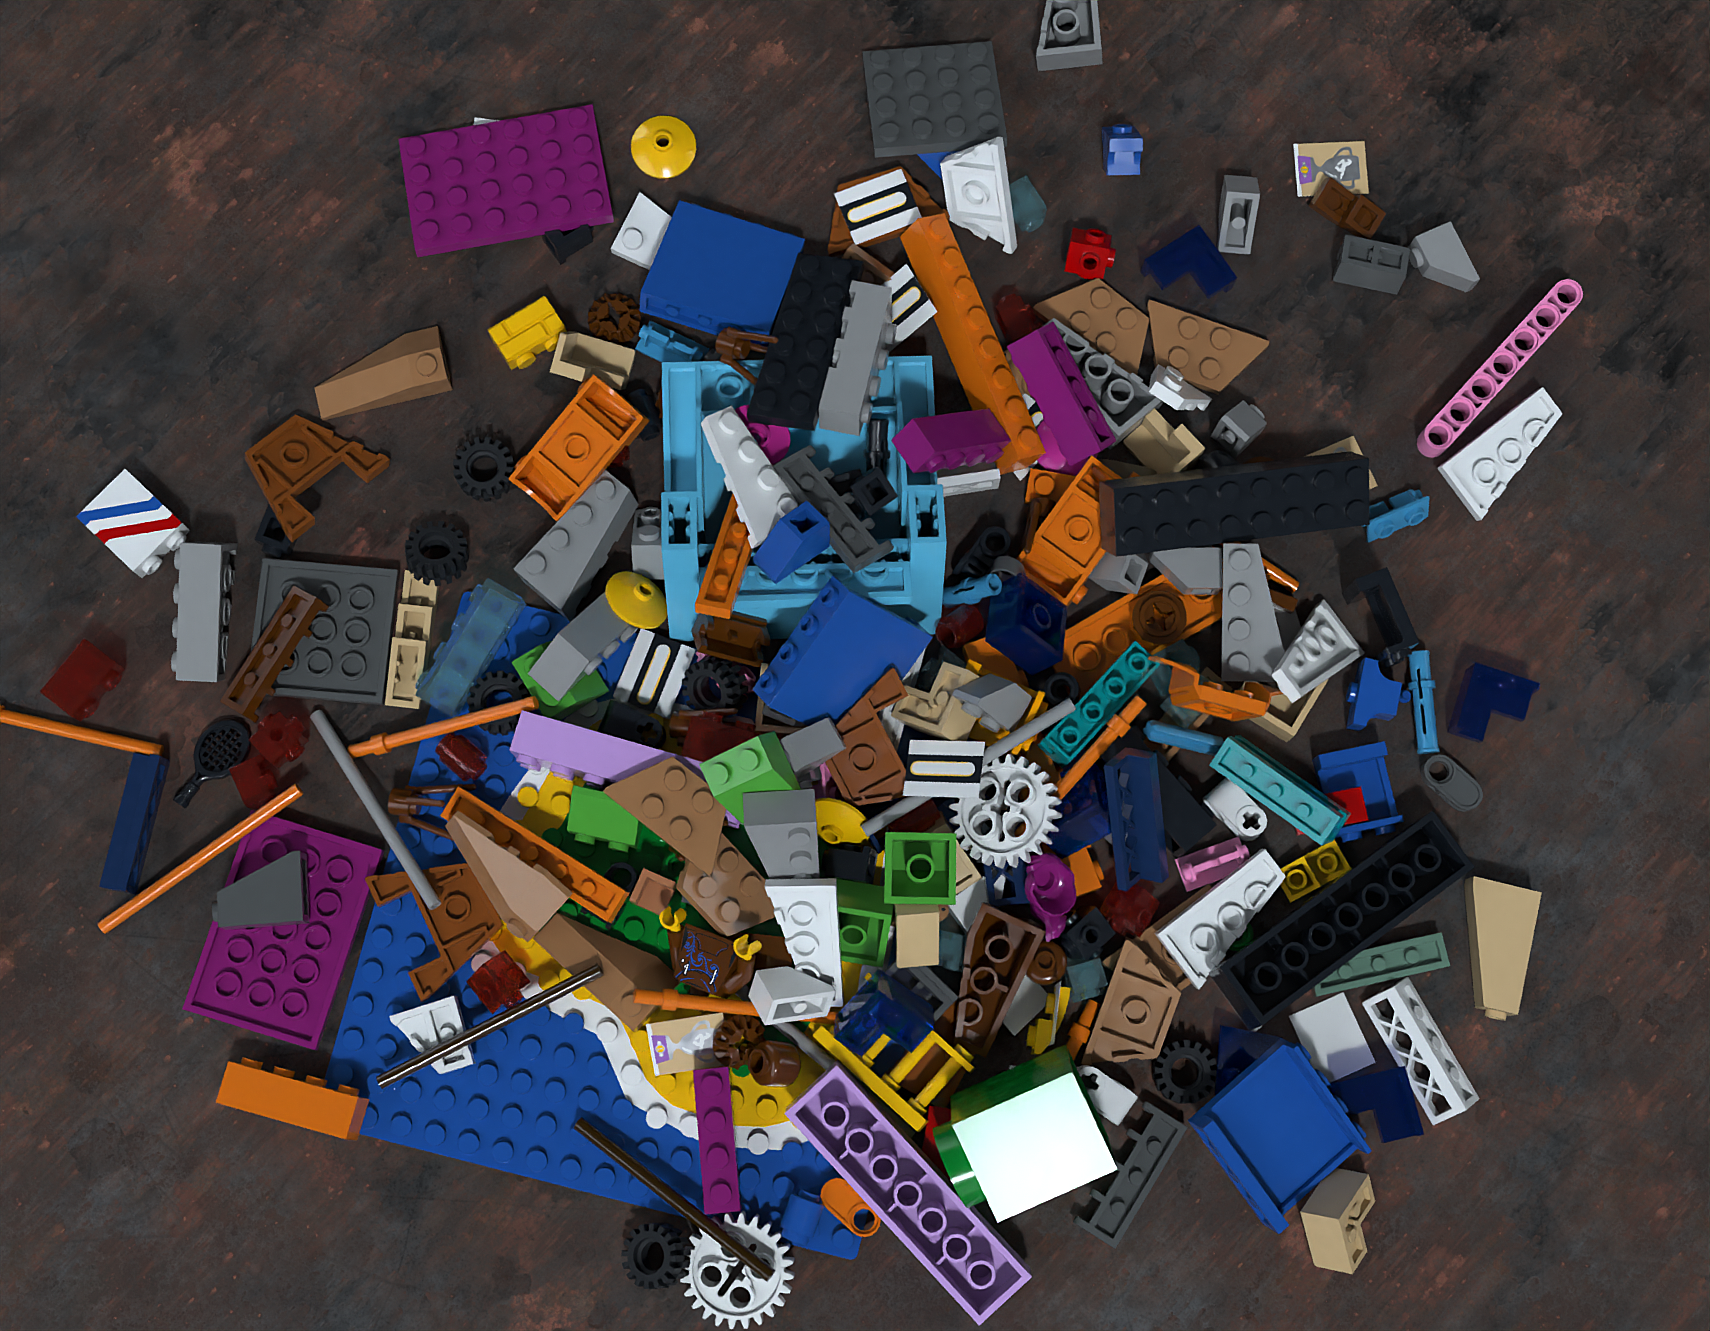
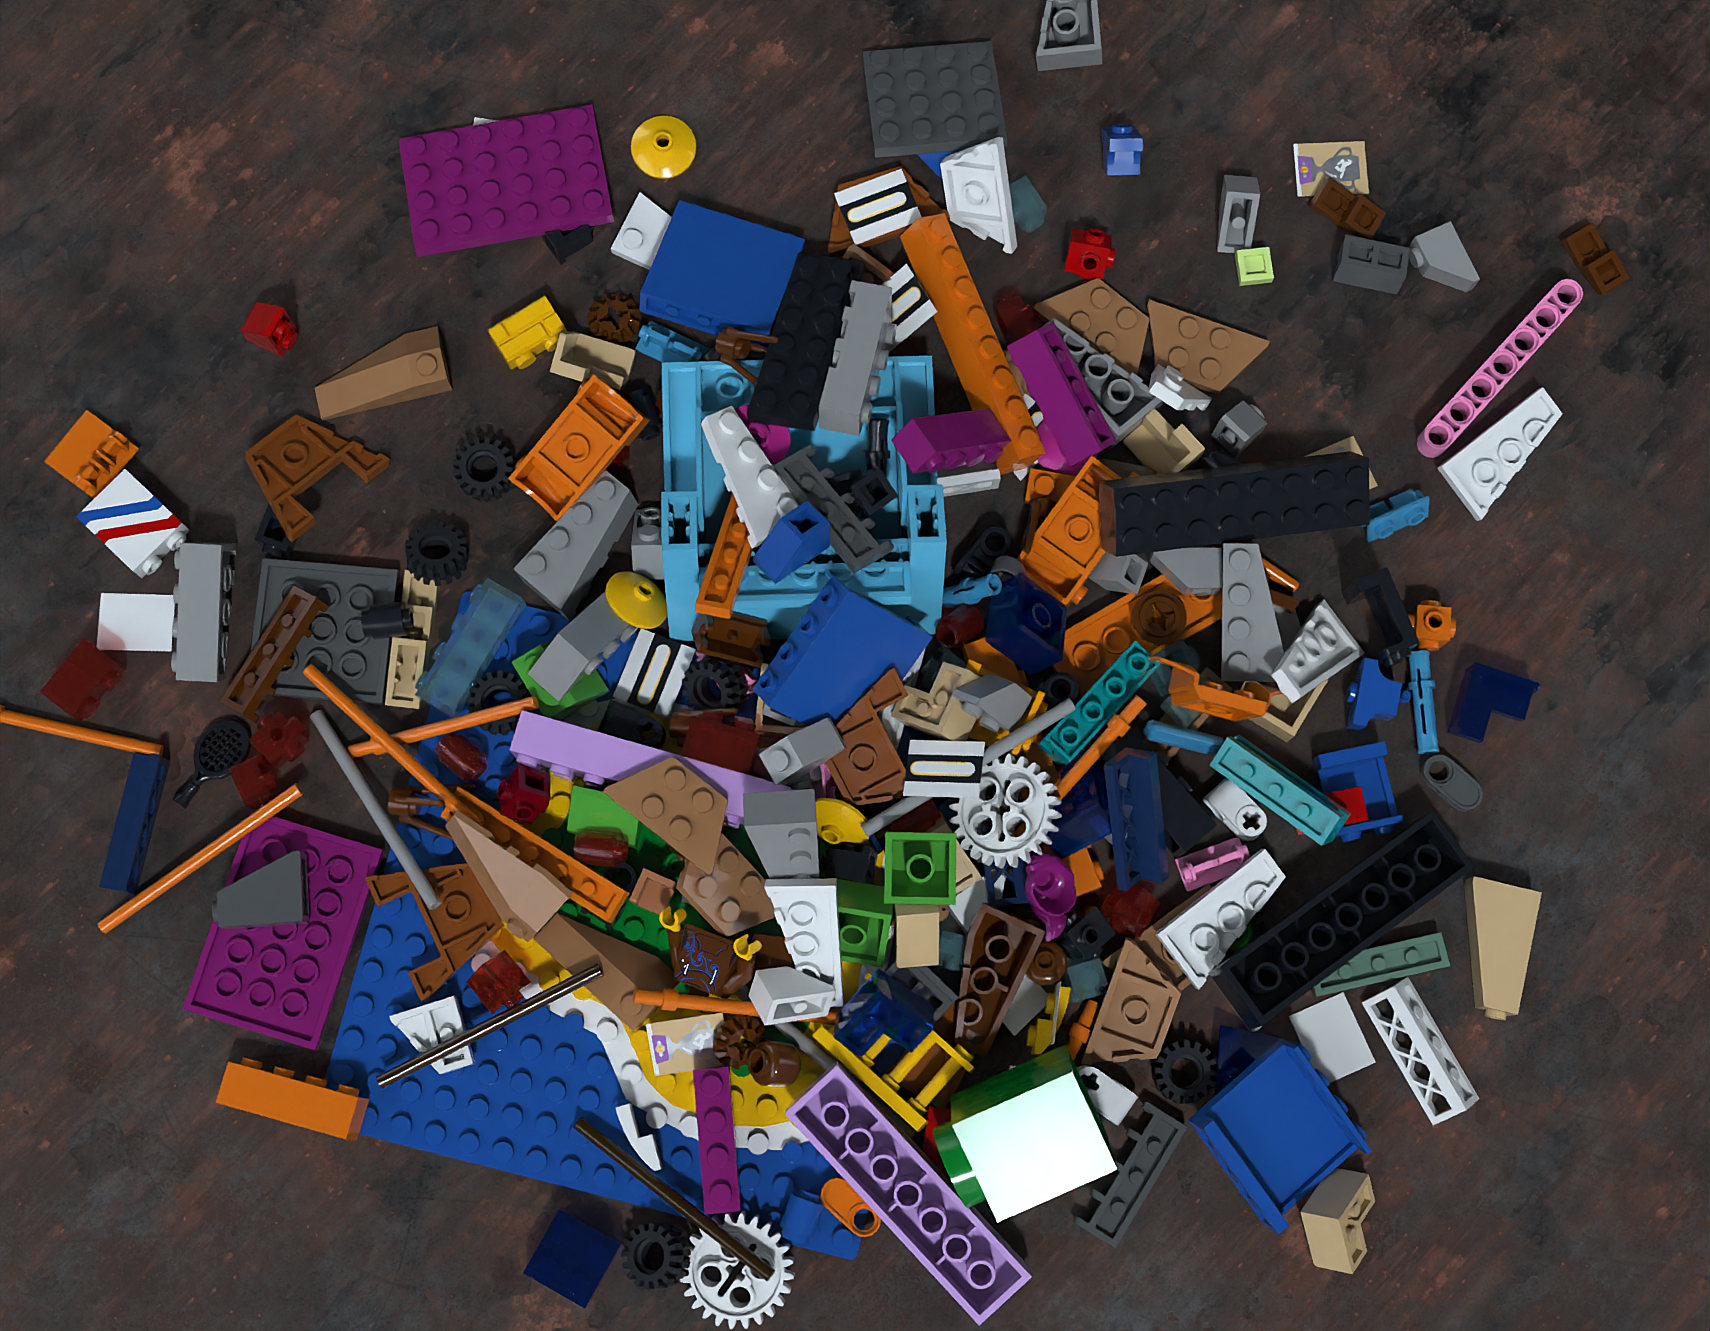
(91, 454): none -> orange hinge
(135, 622): none -> white sticker
(270, 329): none -> red slope
(387, 620): none -> black brick
(388, 742): none -> orange piece
(524, 794): none -> dark red brick
(573, 1257): none -> clear blue brick
(601, 848): none -> clear red brick
(645, 1146): none -> white slope
(749, 768): bright green slope -> none
(1194, 255): clear blue panel -> none
(1254, 266): none -> yellowish green plate
(1313, 870): yellow slope -> none
(1389, 1097): clear blue panel -> none
(1445, 625): none -> orange brick
(1593, 259): none -> reddish brown slope

